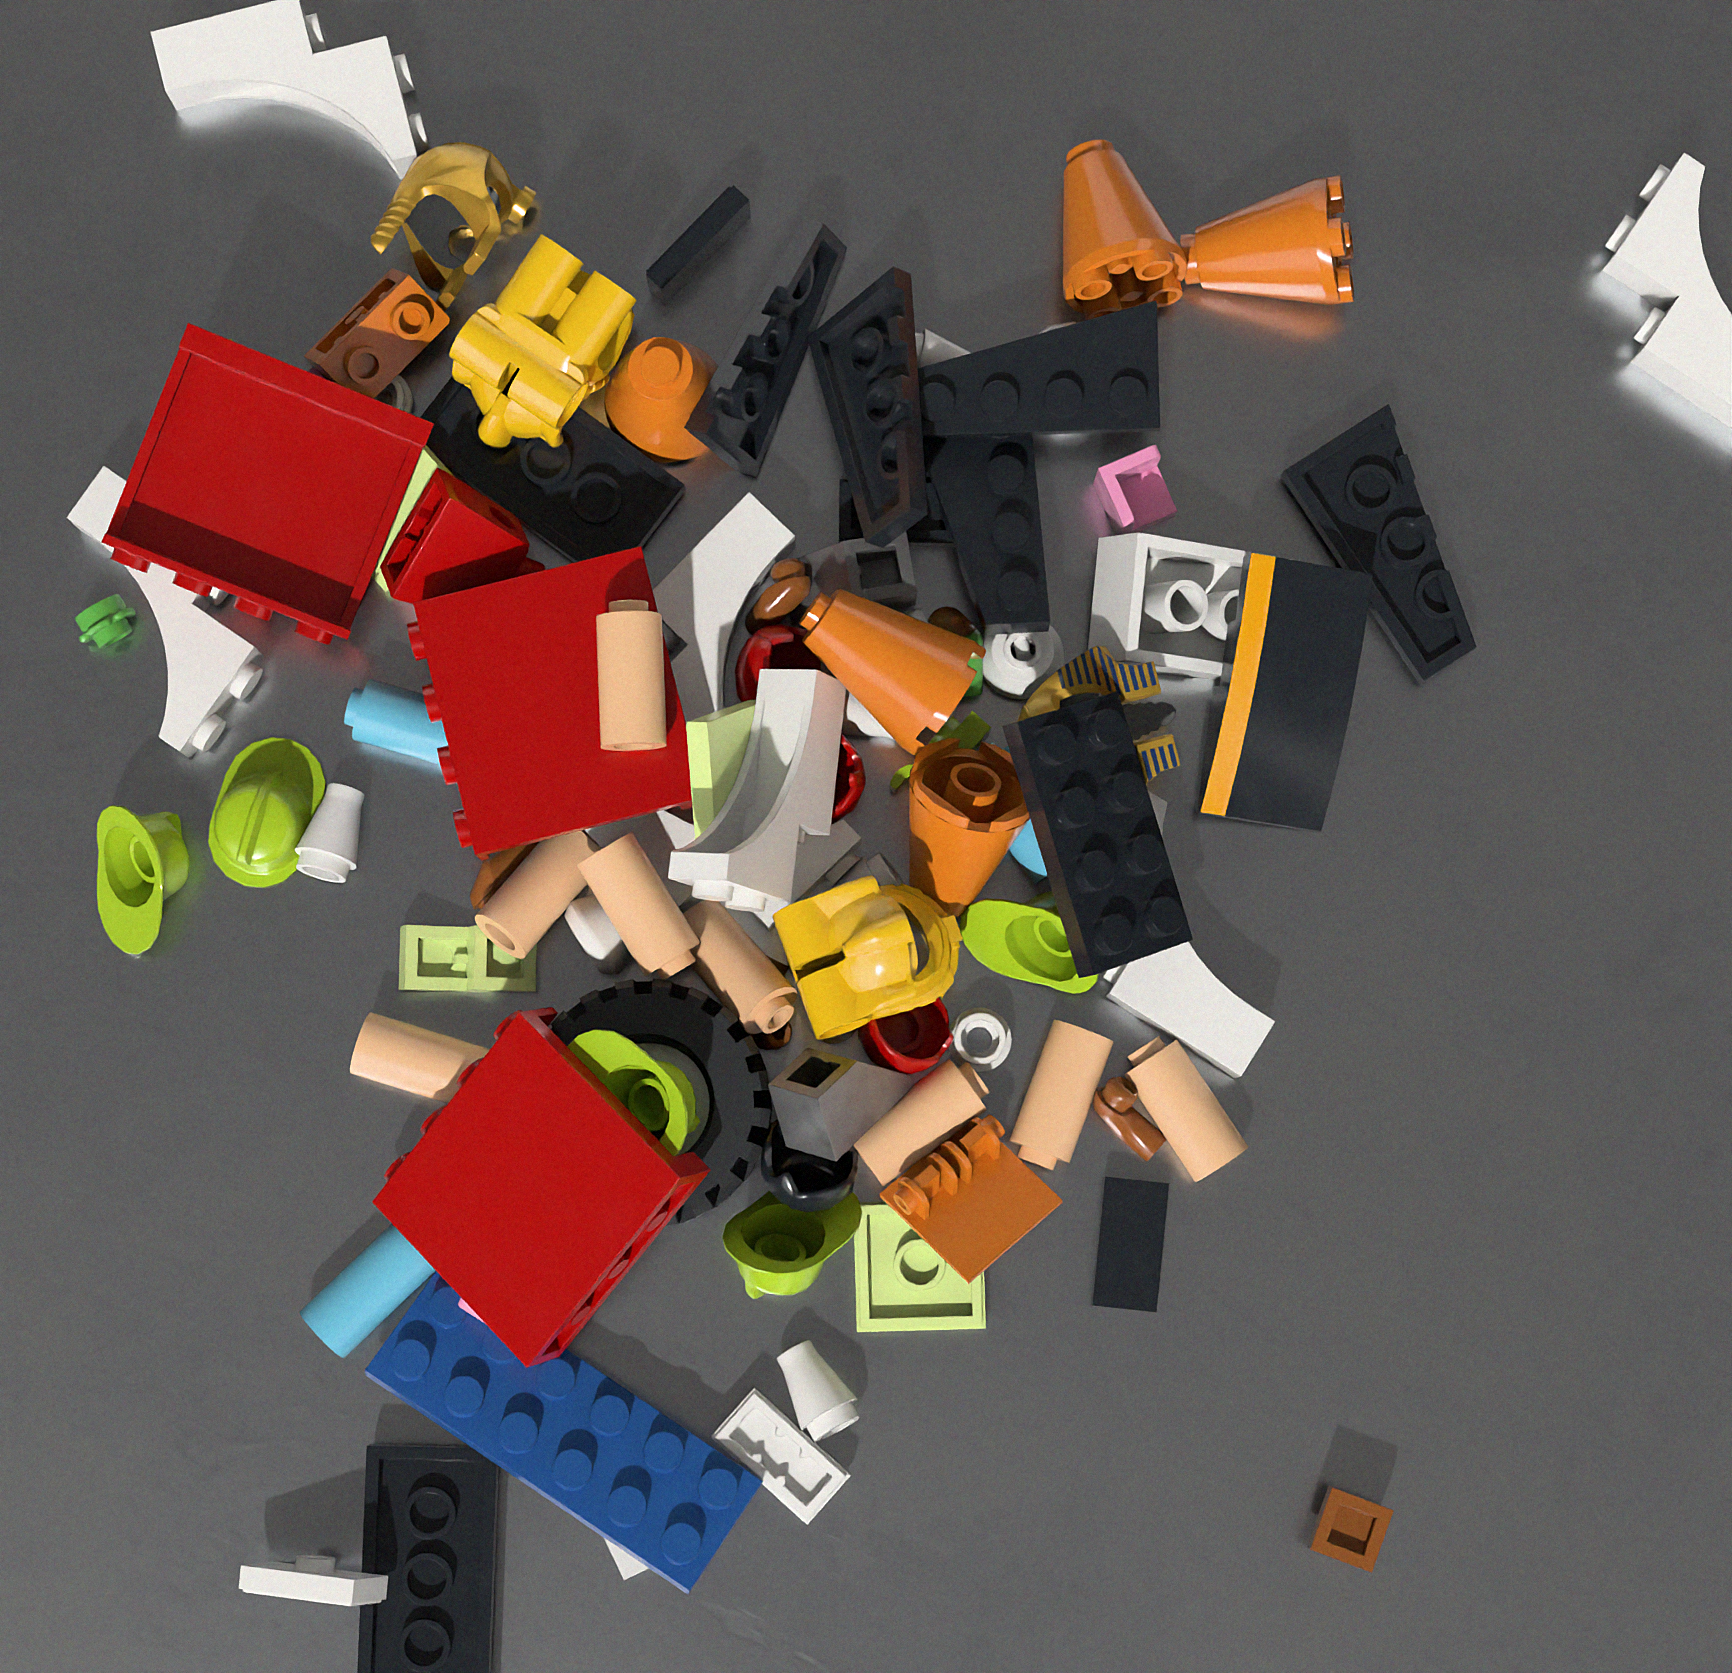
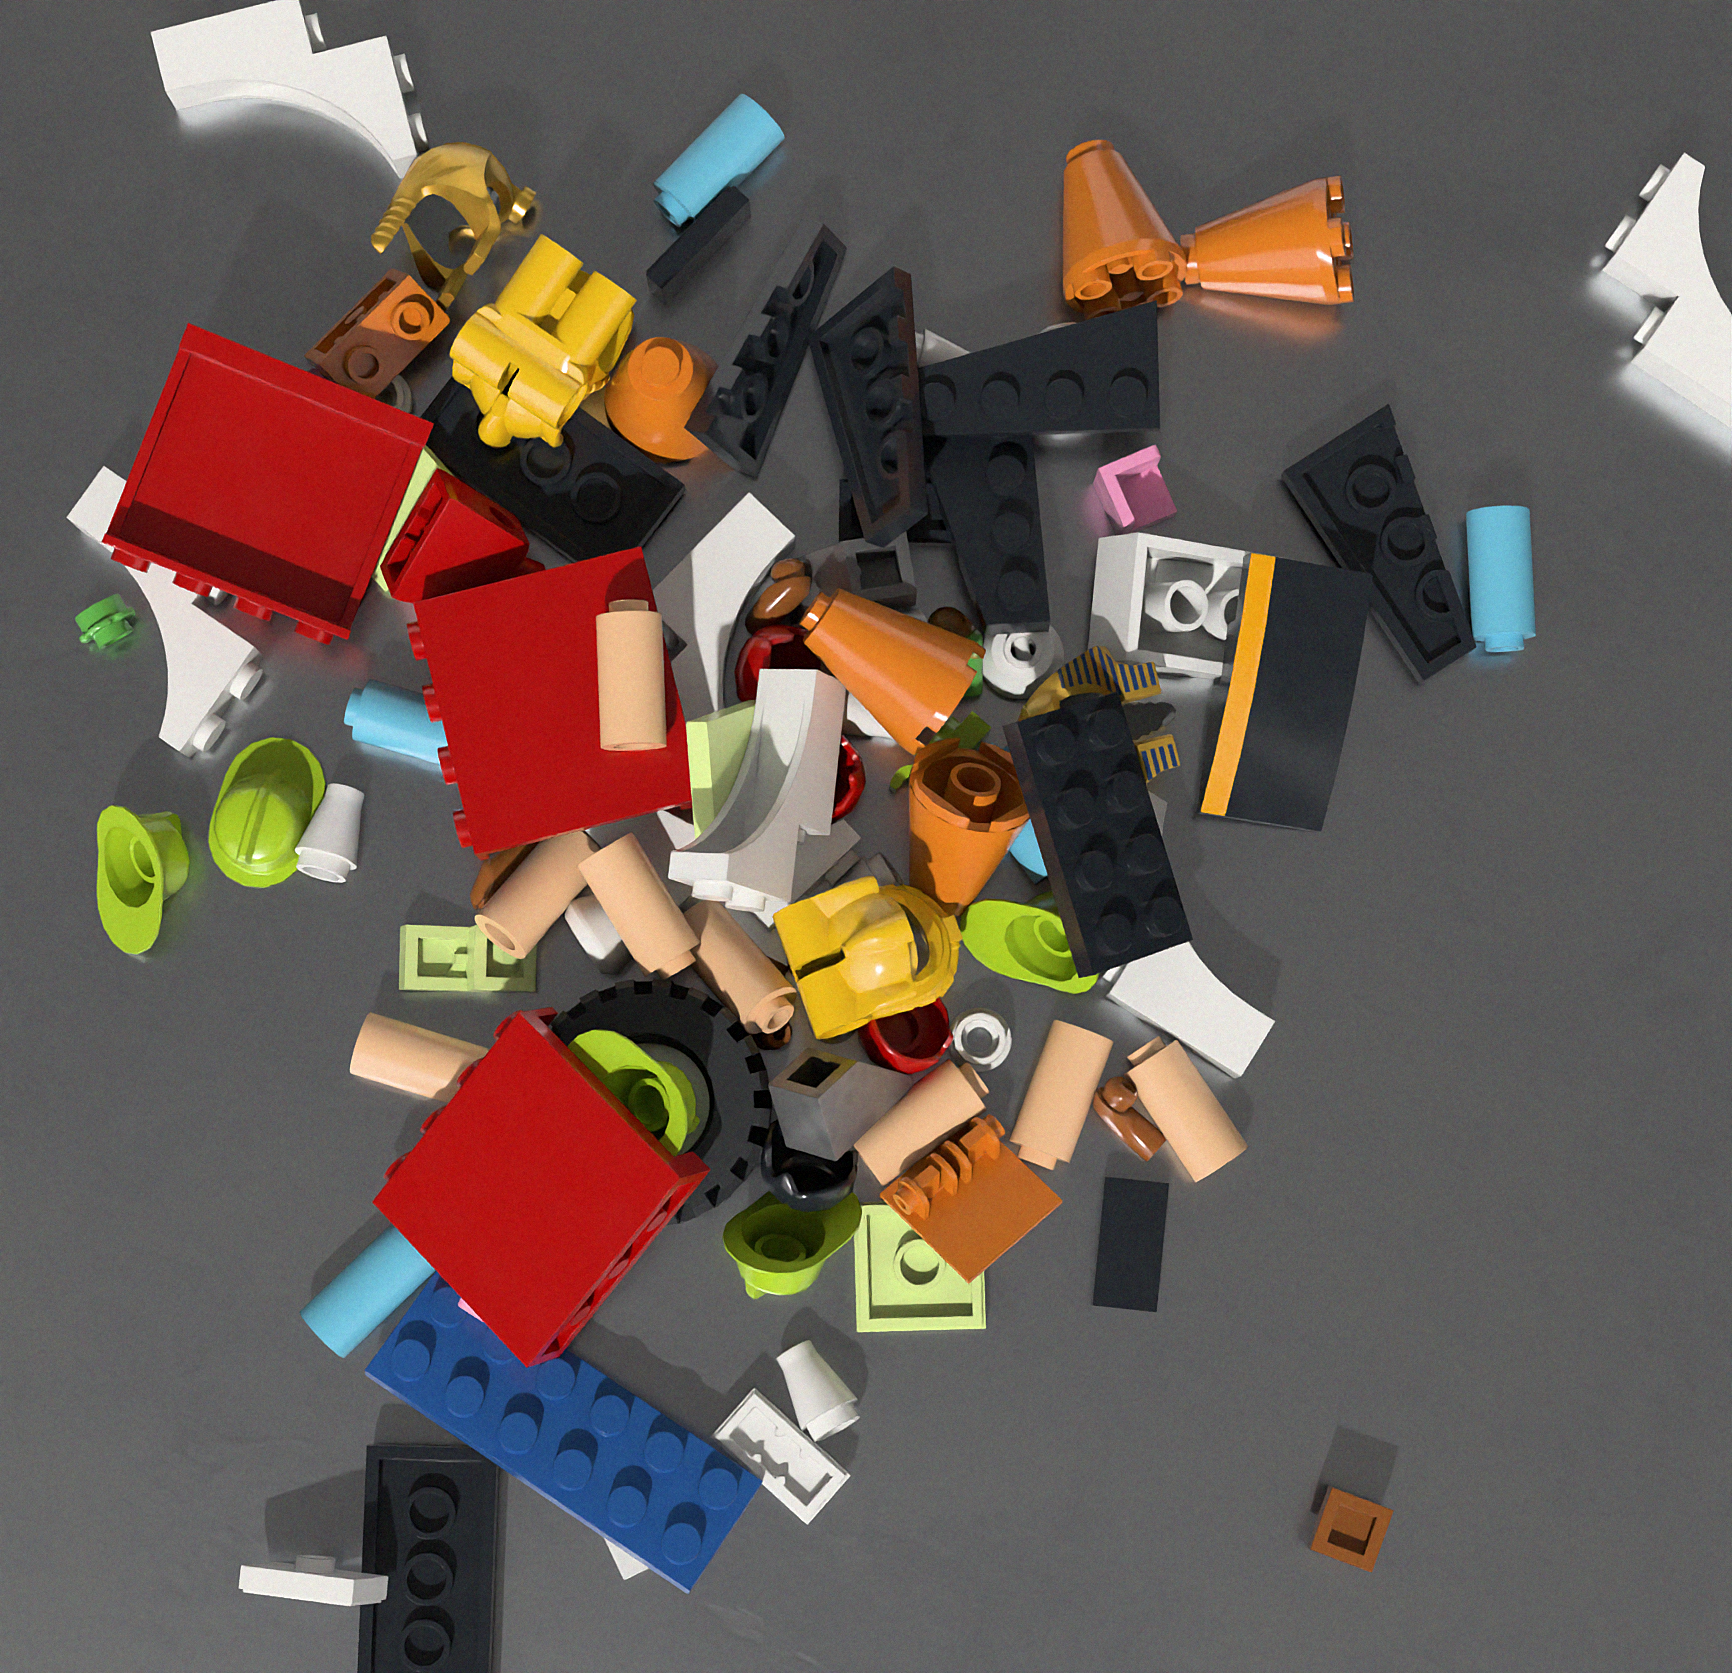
(716, 160): none -> medium azure brick
(1501, 577): none -> medium azure brick

